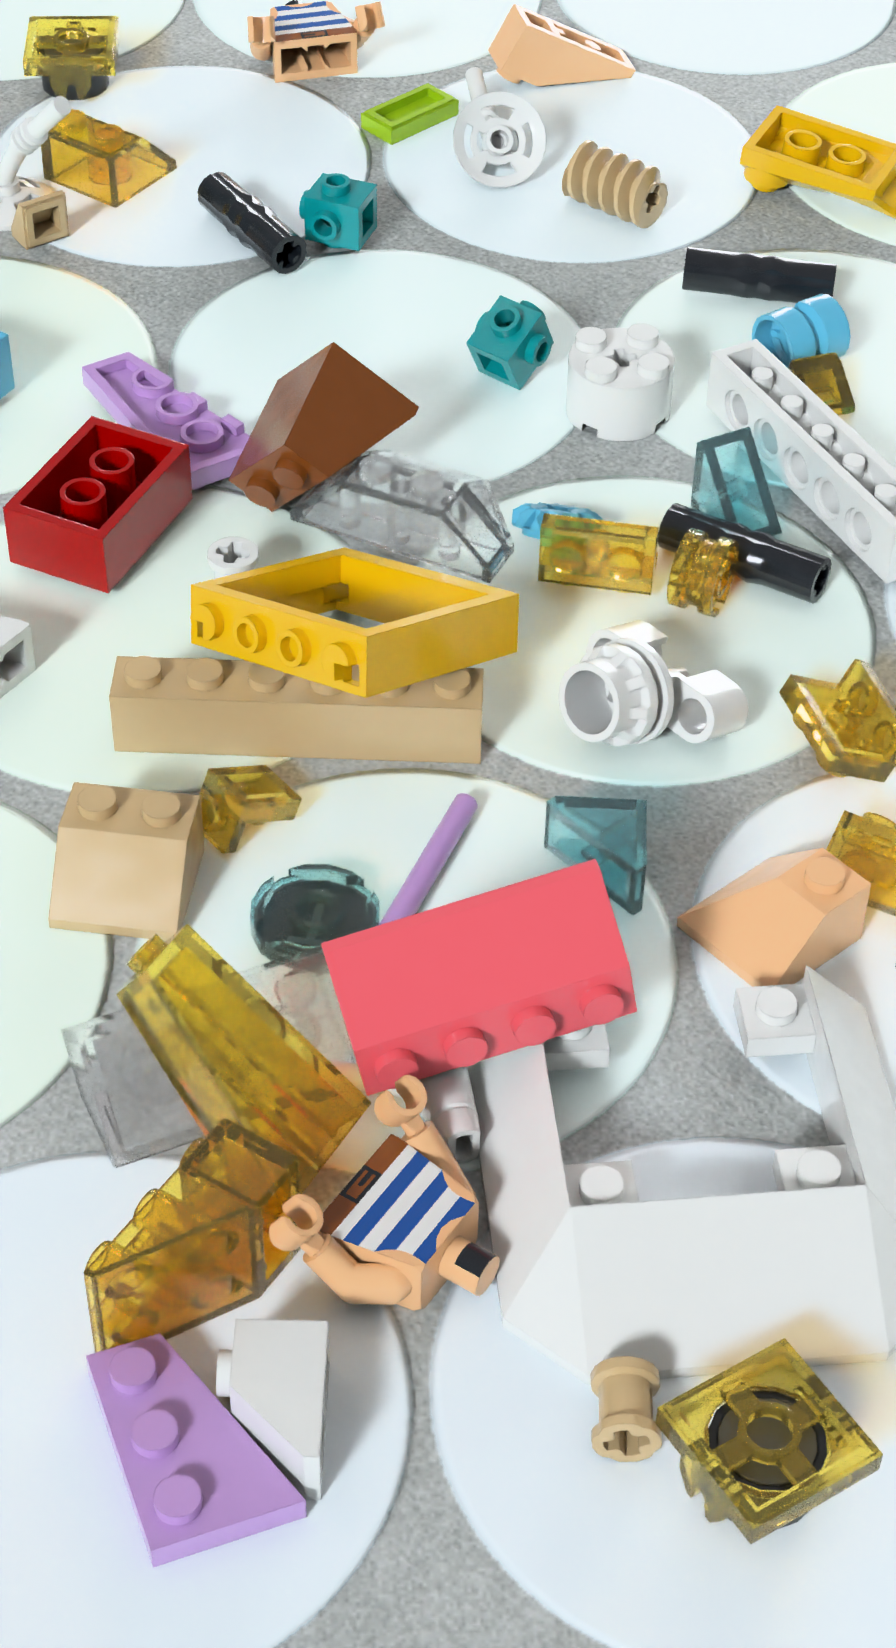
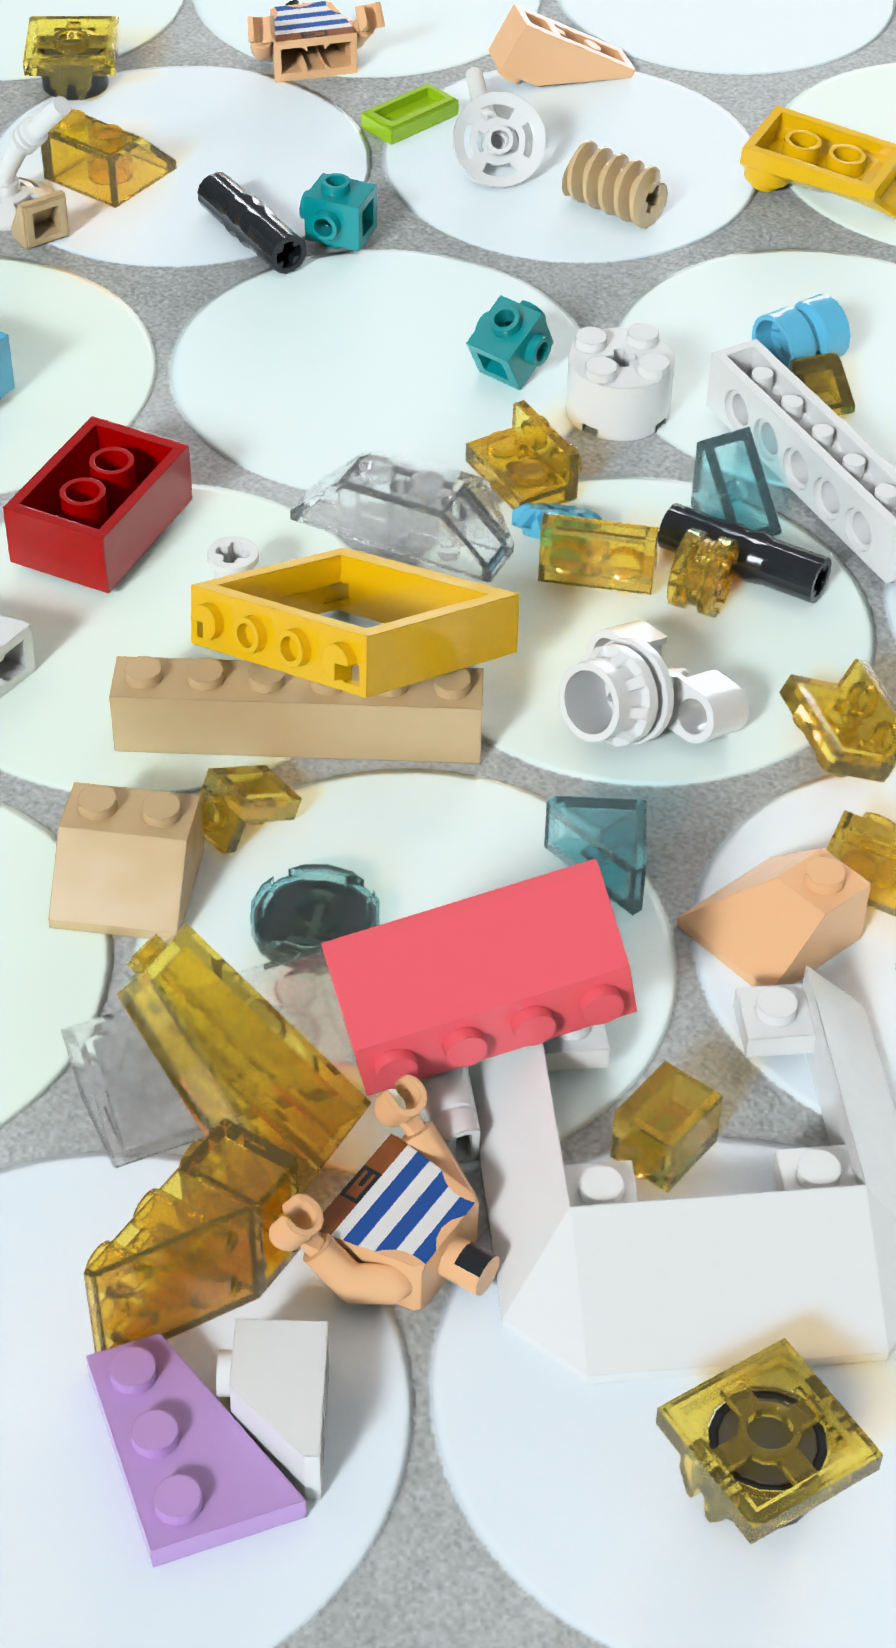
(147, 401): lavender wing -> none
(316, 426): dark orange slope -> none
(432, 858): lavender bar -> none
(527, 461): none -> clear yellow bracket
(625, 1409): tan bush -> none
(666, 1126): none -> clear yellow brick
(756, 275): black axle -> none

